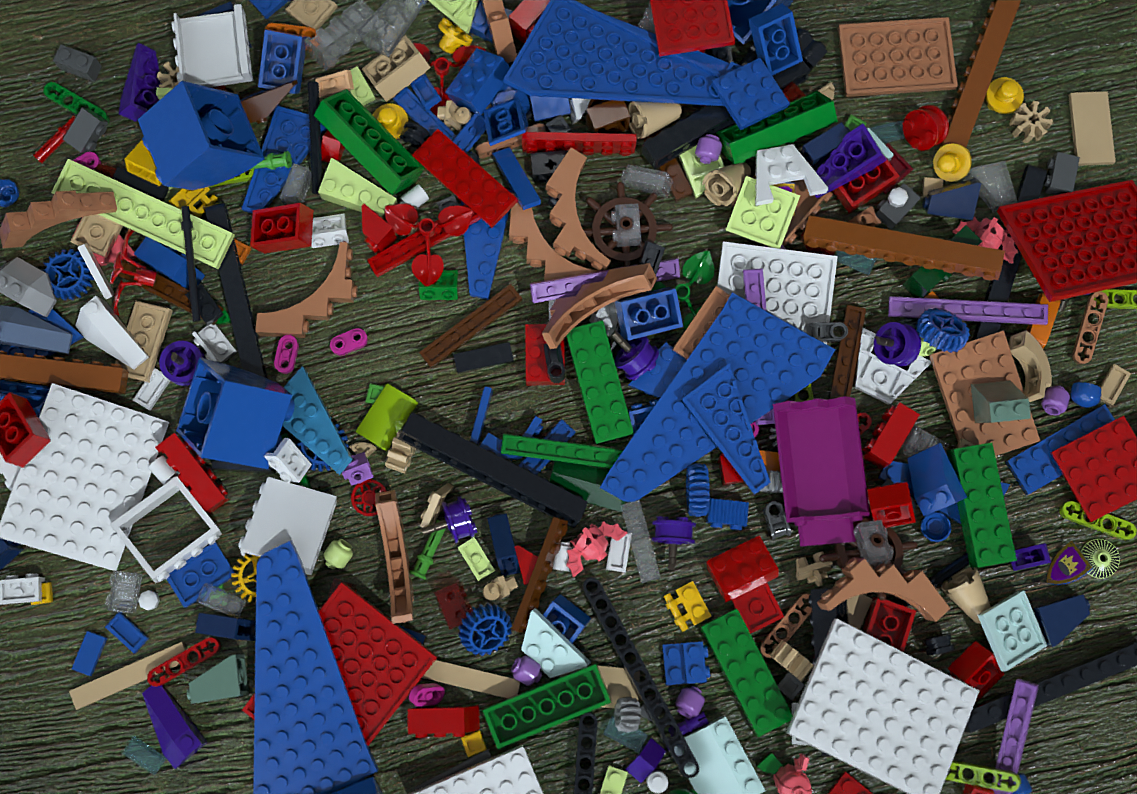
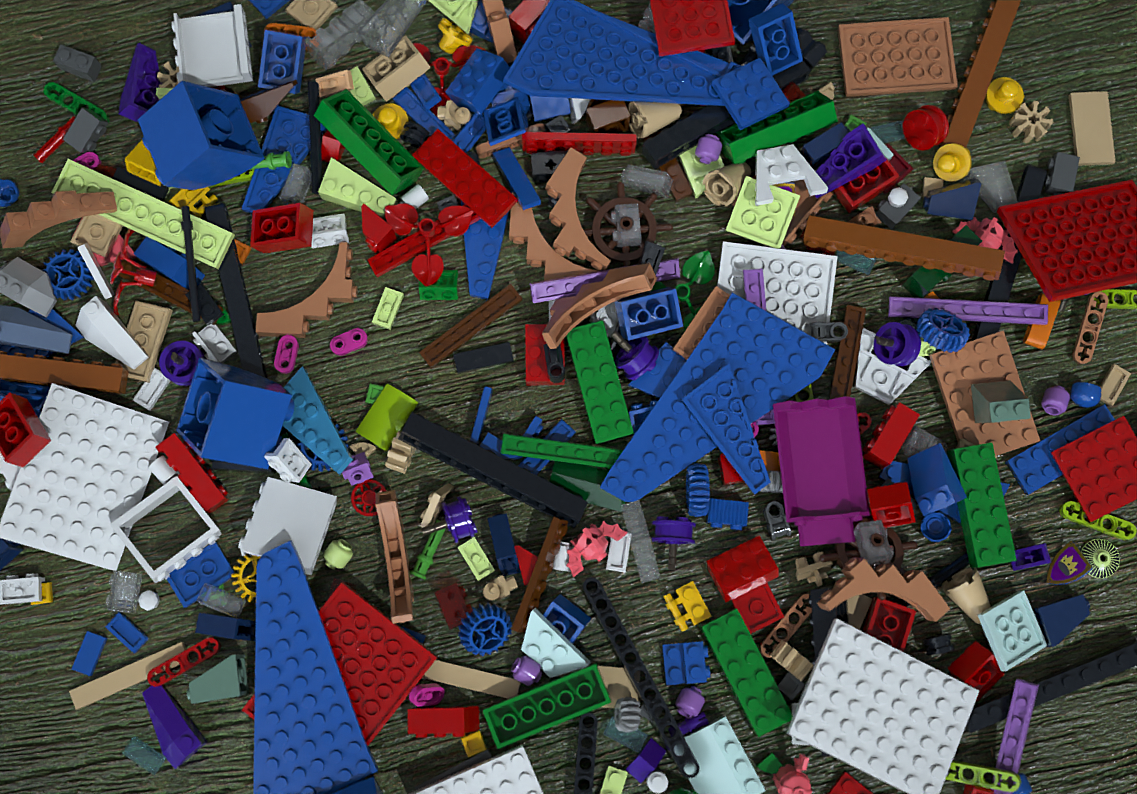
(388, 308): none -> yellowish green plate
(1034, 363): tan arch -> none

